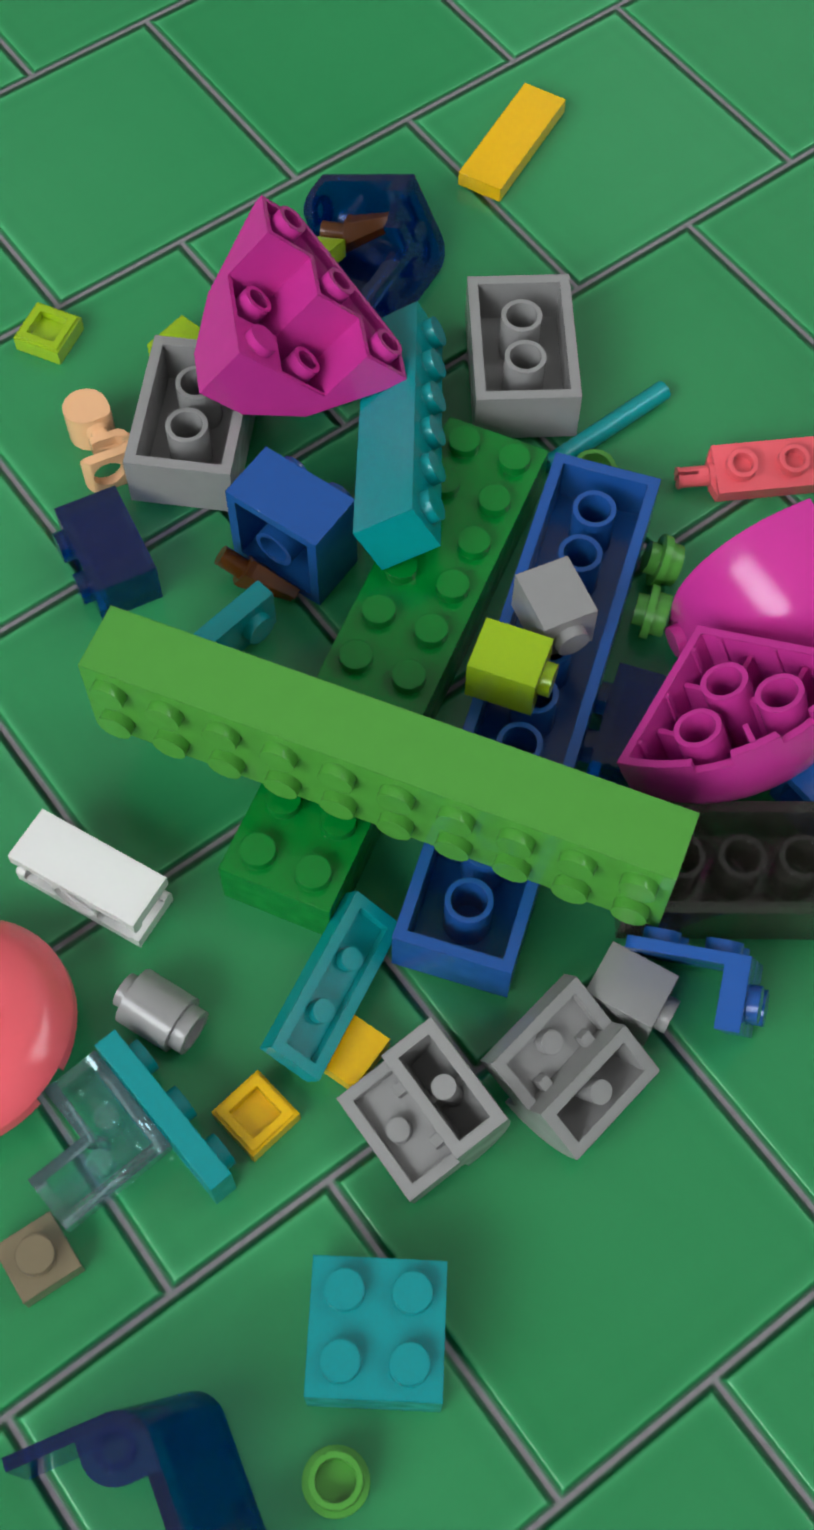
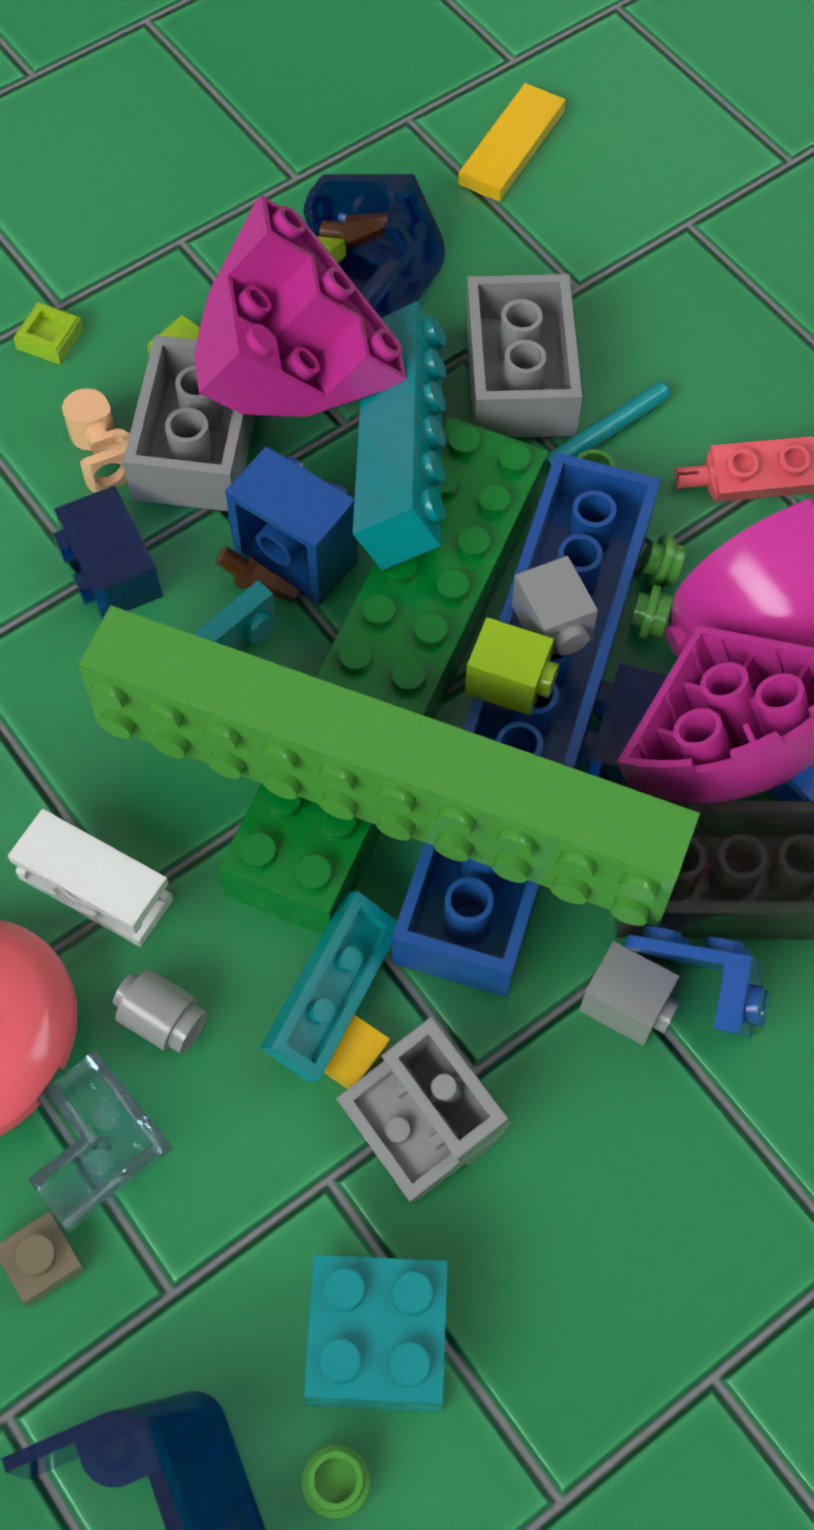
(170, 1113): teal plate -> none
(256, 1115): yellow tile -> none
(569, 1068): light grey brick -> none

